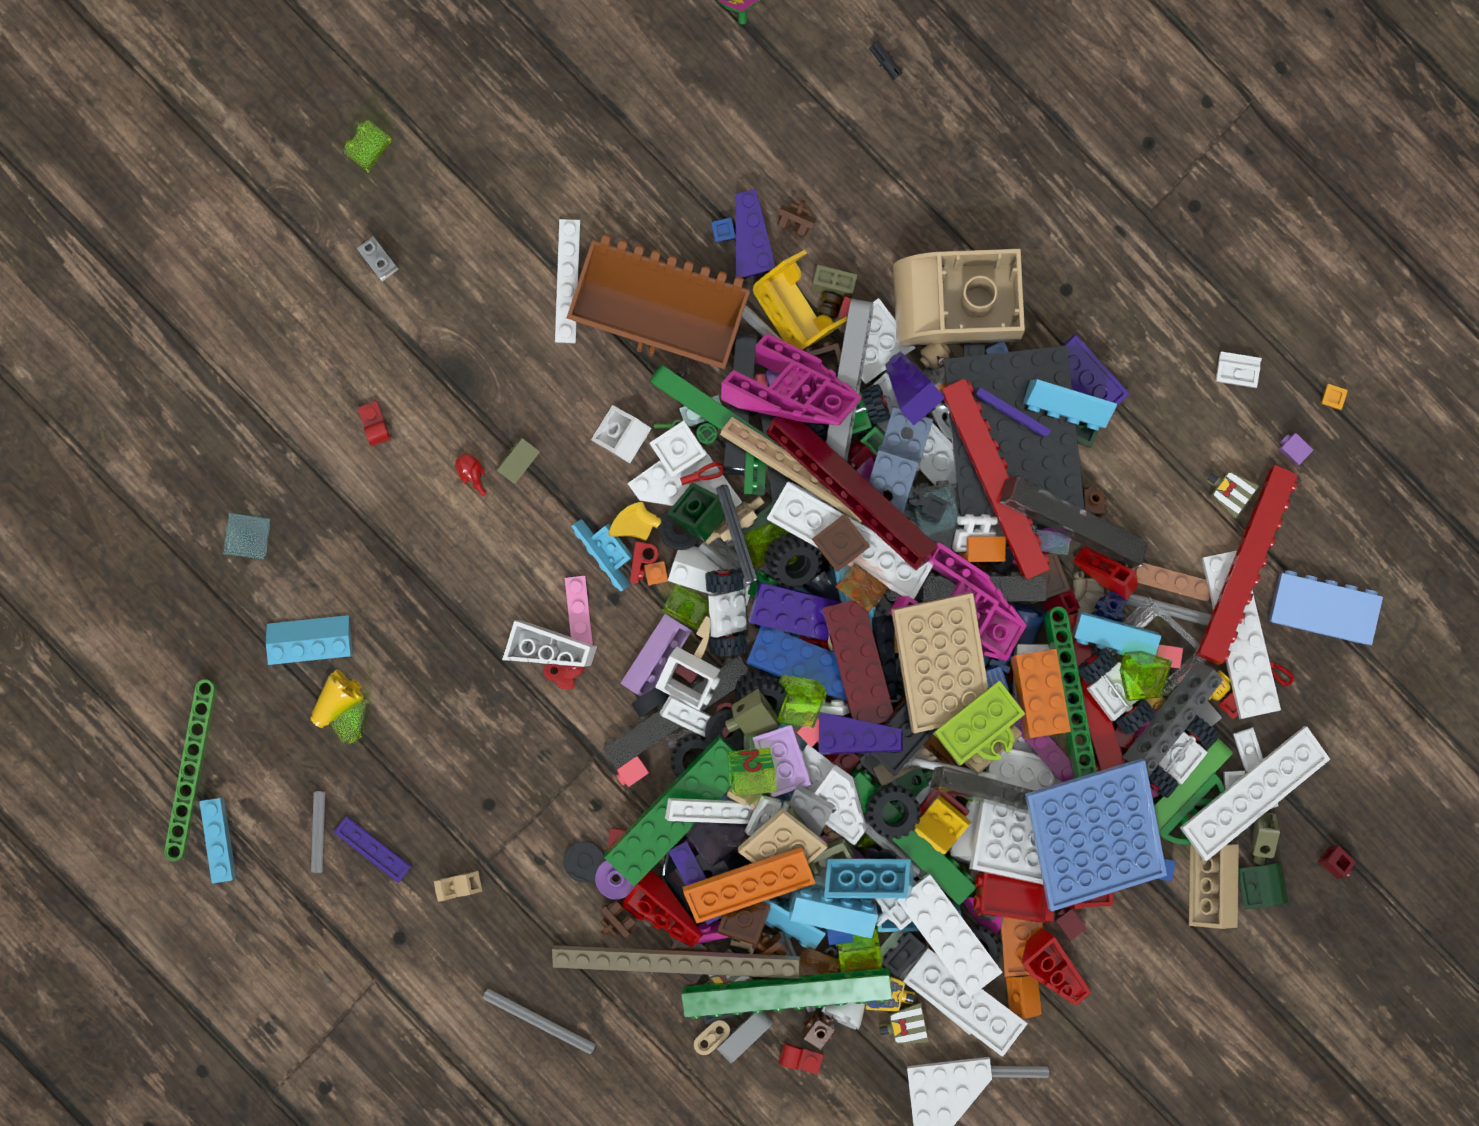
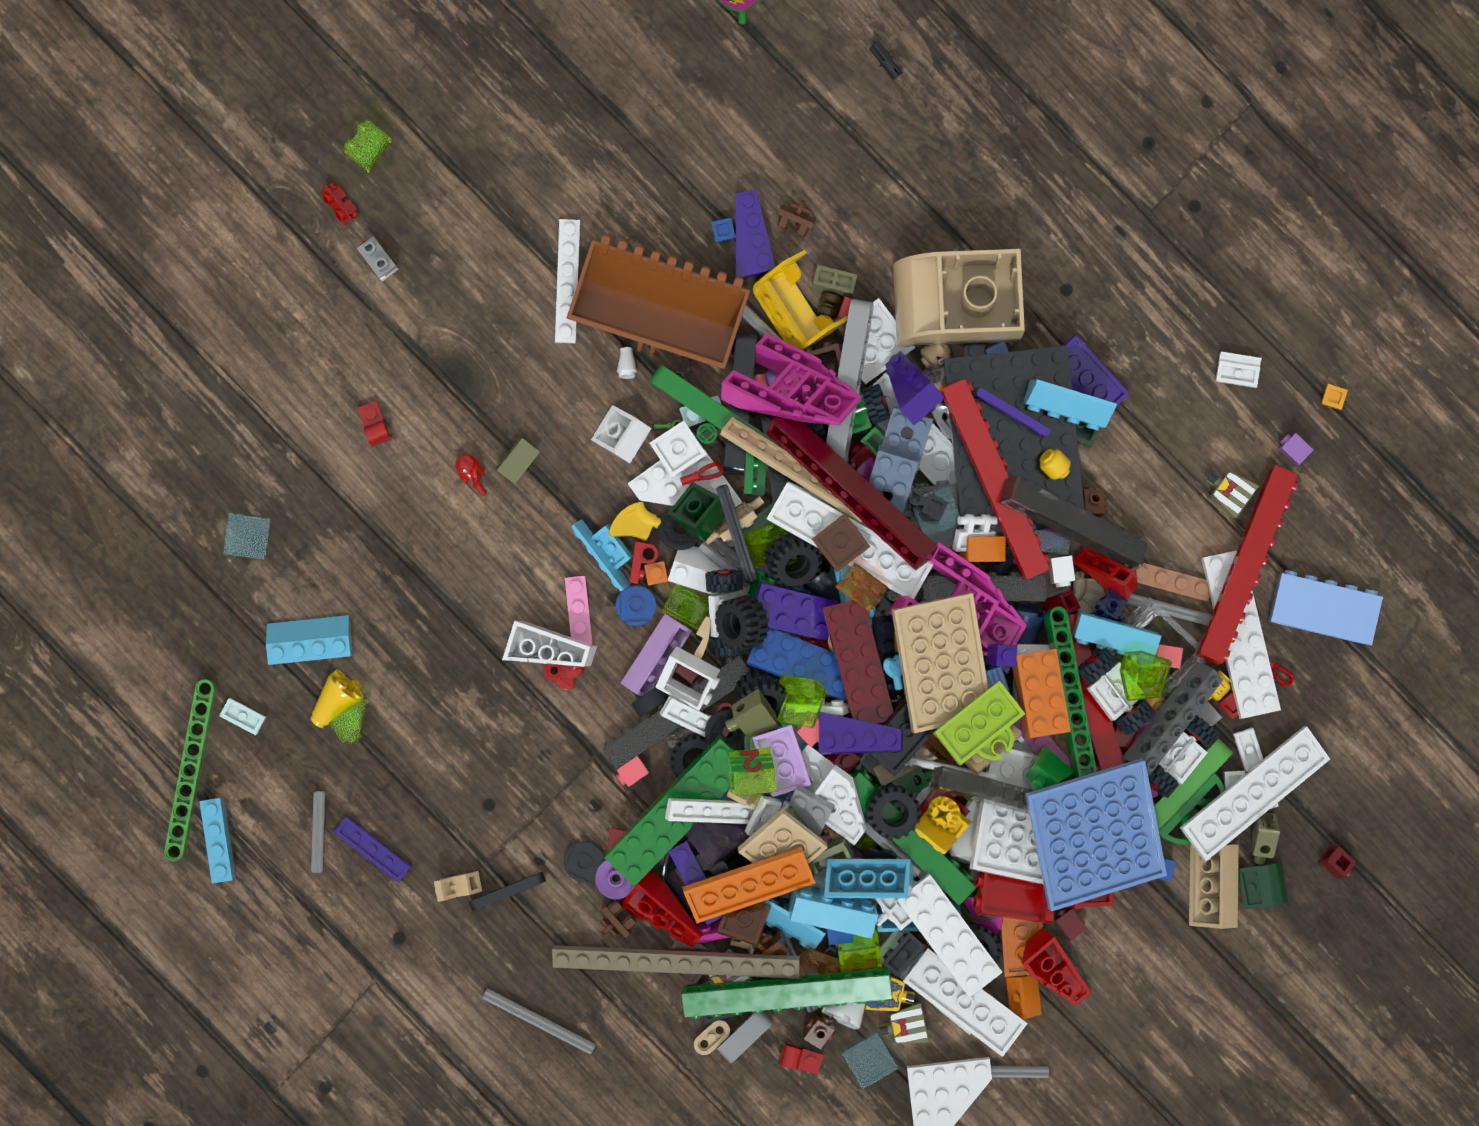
(242, 716): none -> light aqua plate
(333, 196): none -> red hinge
(507, 891): none -> black beam
(626, 364): none -> white cone
(636, 605): none -> blue tile
(741, 622): none -> black tyre
(869, 1060): none -> clear light blue plate
(893, 670): none -> medium azure rock
(944, 804): none -> yellow gear
(1001, 655): none -> dark purple brick
(1047, 769): none -> green torso
(1055, 464): none -> yellow head
(1061, 571): none -> white brick

